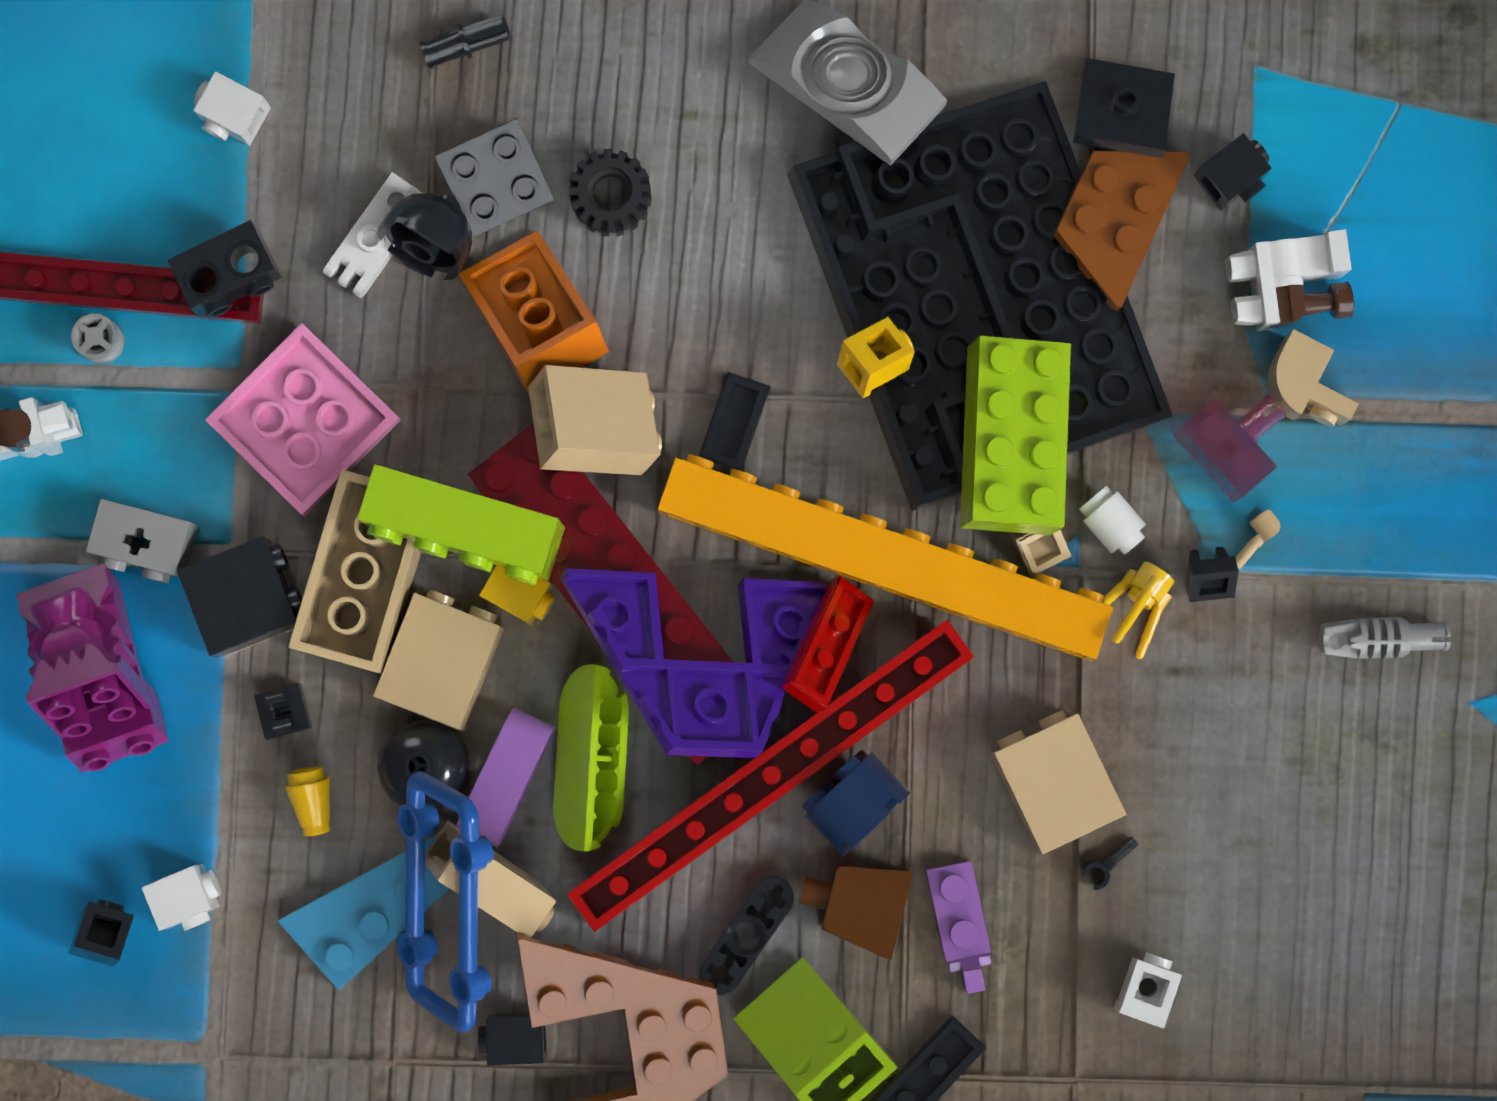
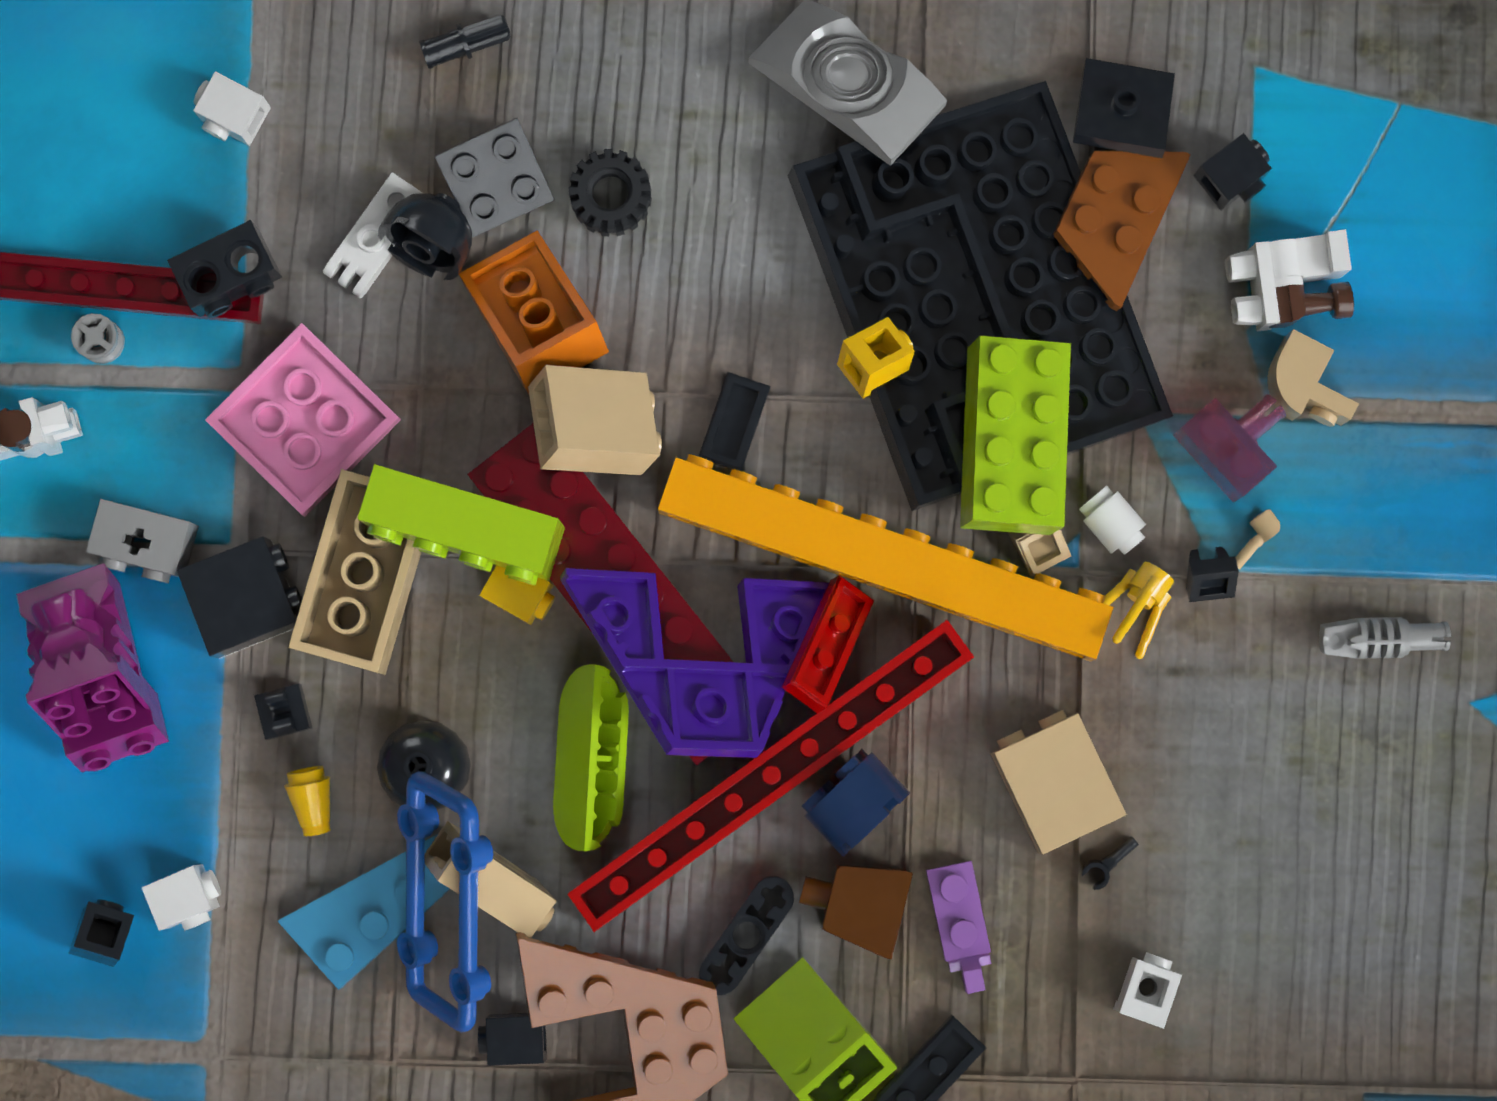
(439, 659): tan brick -> none
(509, 772): medium lavender beam -> none

